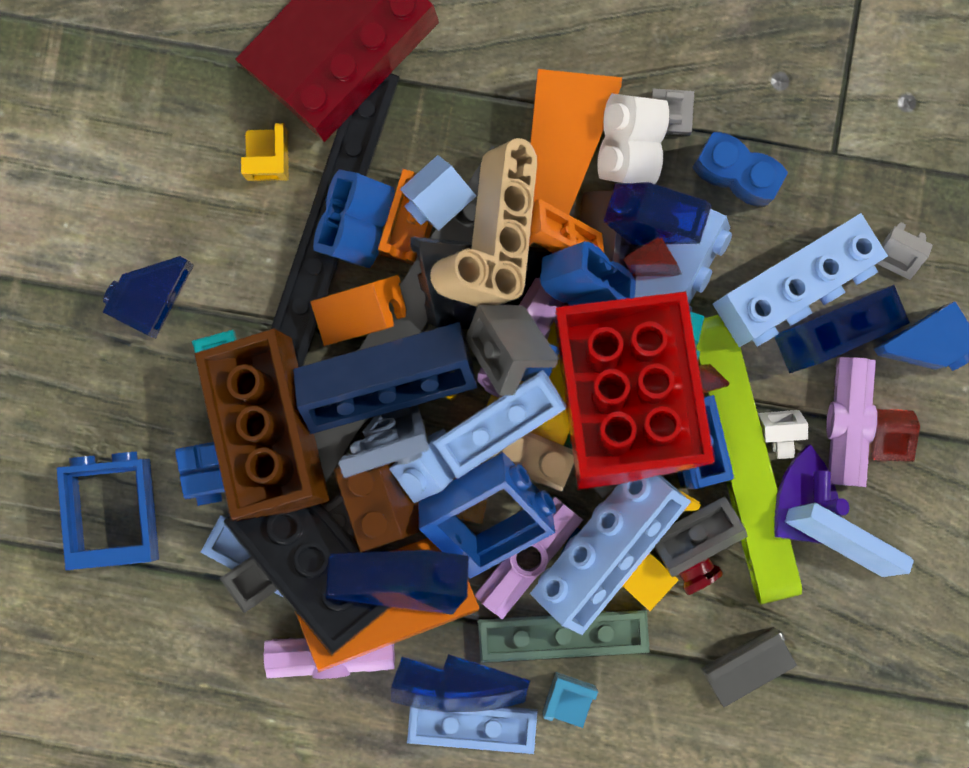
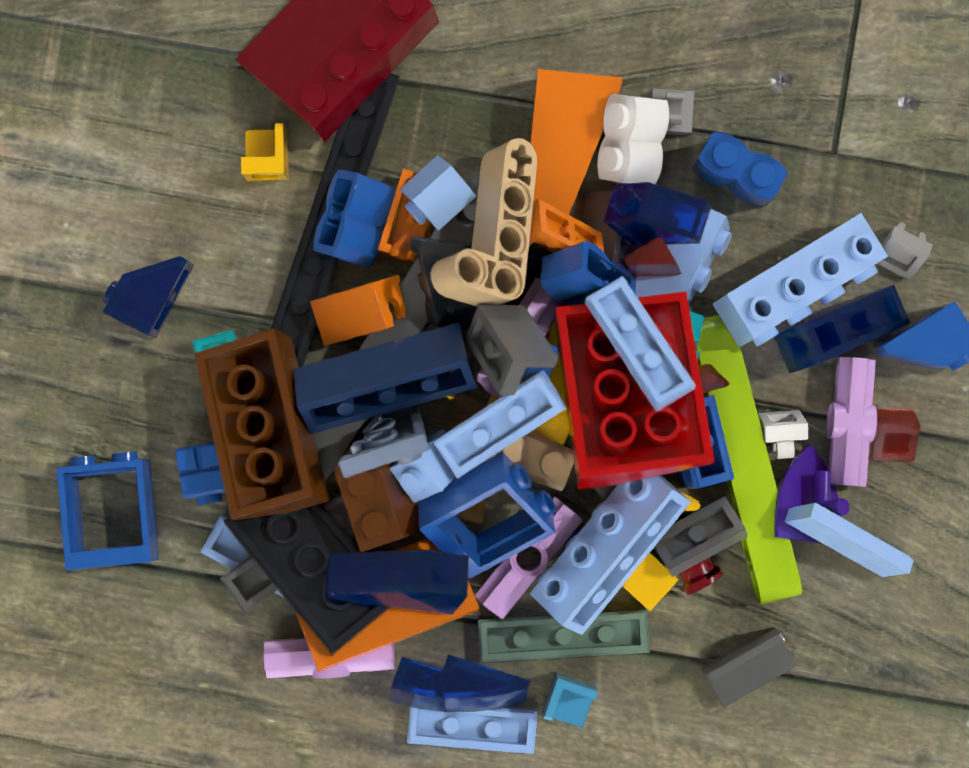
(639, 344): none -> light blue tile

